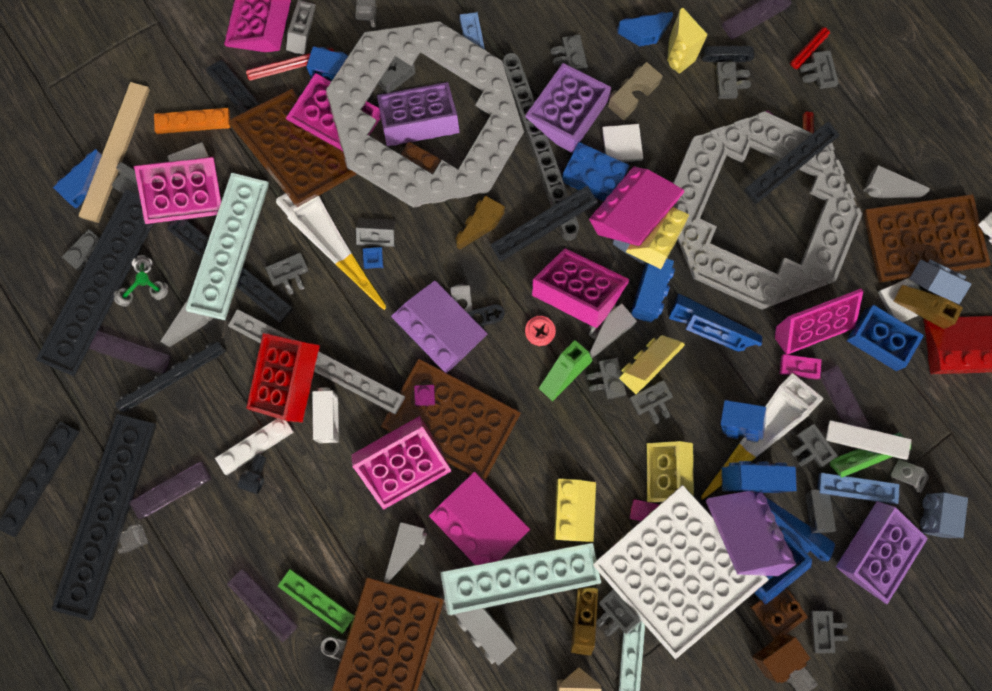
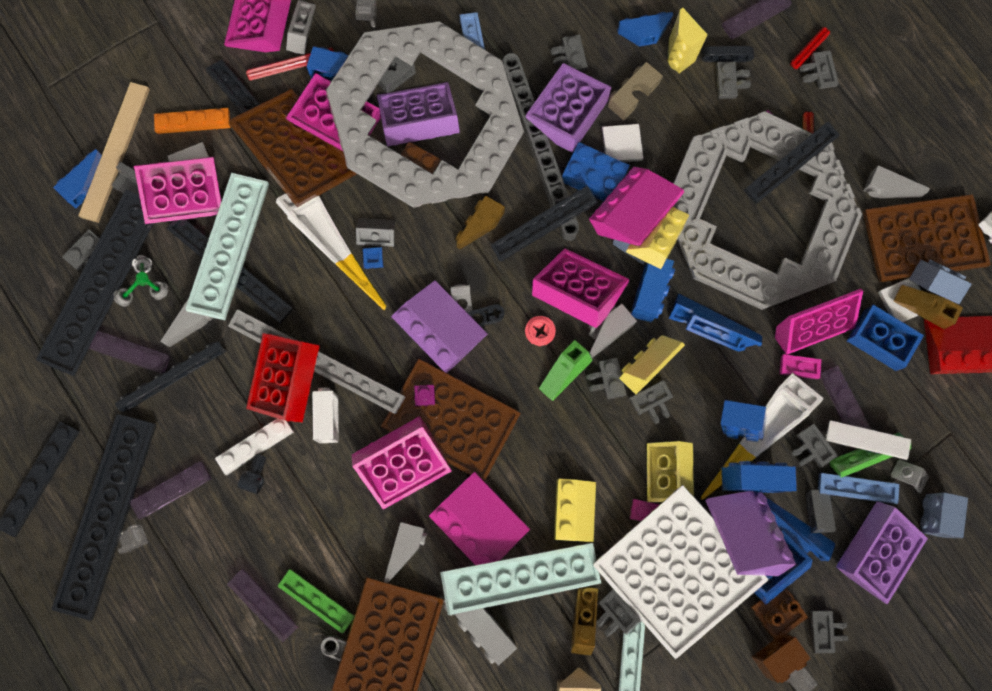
(286, 270): dark grey hinge -> none

